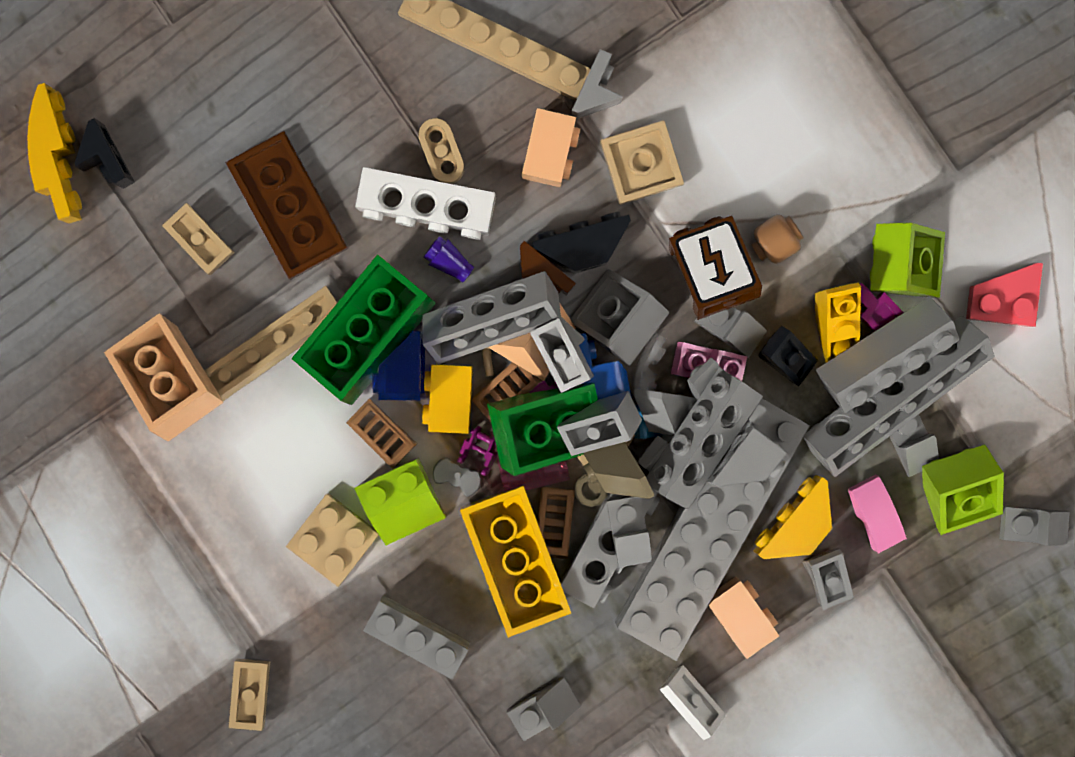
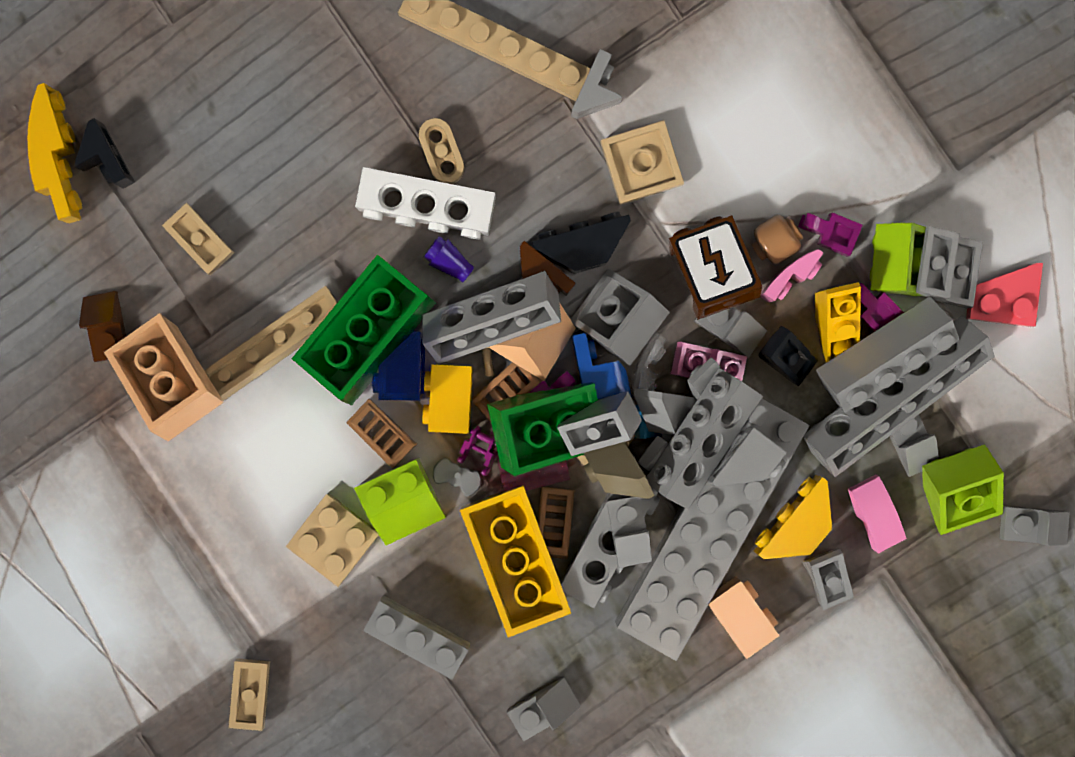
(103, 321): none -> reddish brown slope
(287, 205): reddish brown tile -> none
(549, 148): light nougat brick -> none
(561, 352): light grey slope -> none
(589, 493): dark tan tile -> none
(693, 702): white plate -> none
(798, 270): none -> bright pink slope
(835, 233): none -> magenta plate
(949, 267): none -> light grey slope

